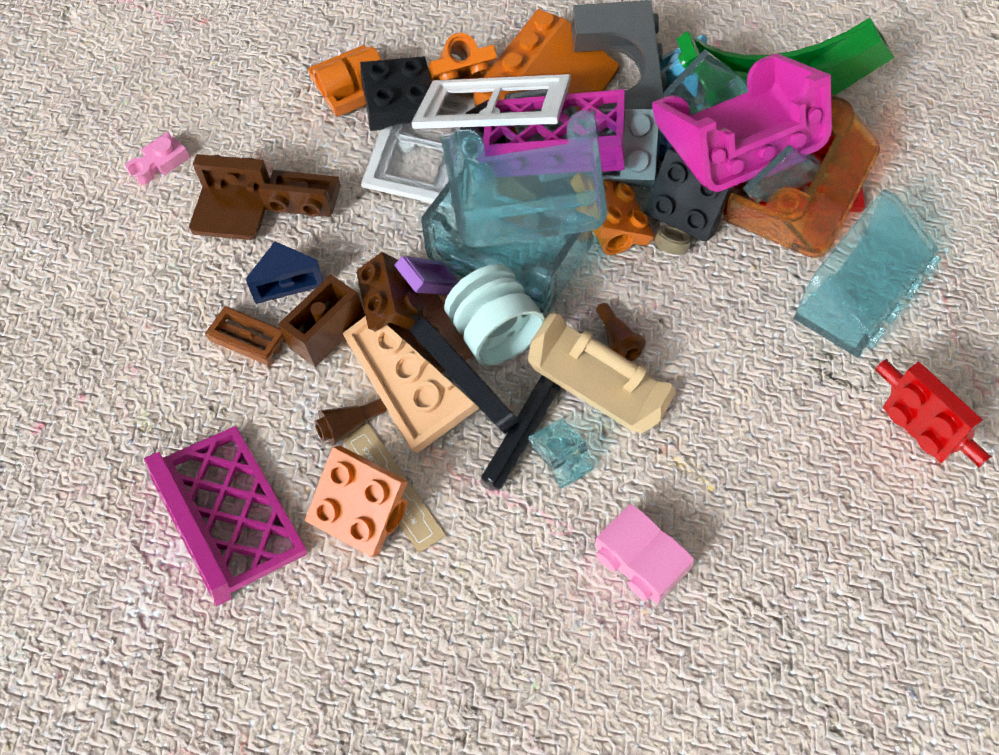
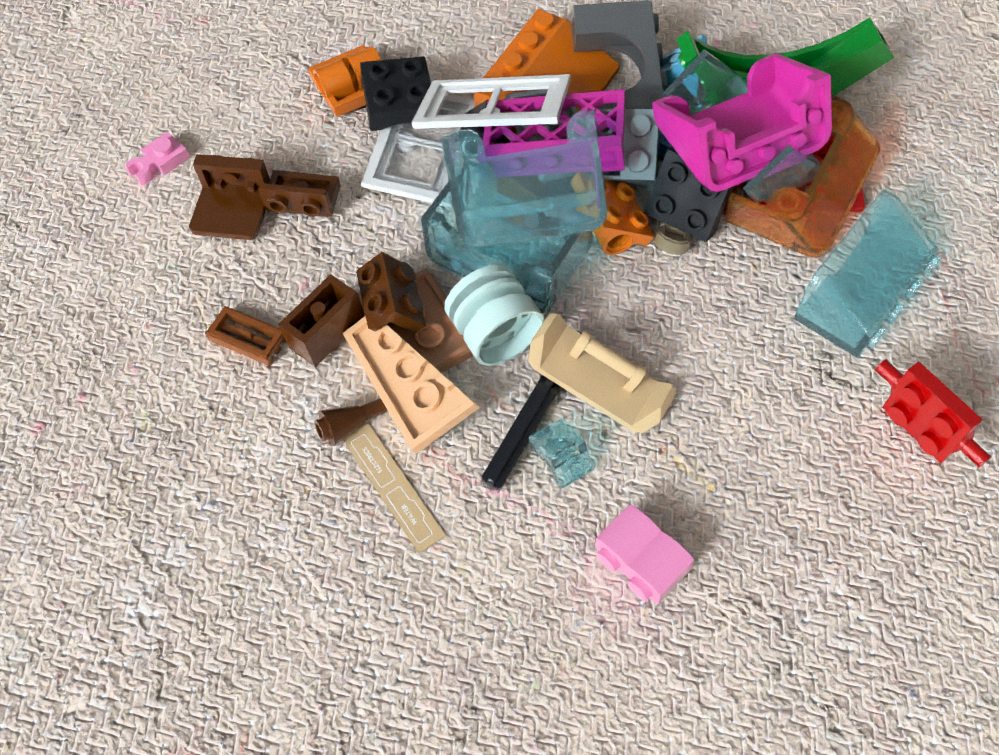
(194, 531): dark pink fence -> none
(283, 273): dark blue slope -> none
(357, 501): plate -> none
(426, 275): medium lavender tile -> none
(464, 375): black beam -> none
(473, 64): orange plate -> none
(620, 335): reddish brown cone -> none

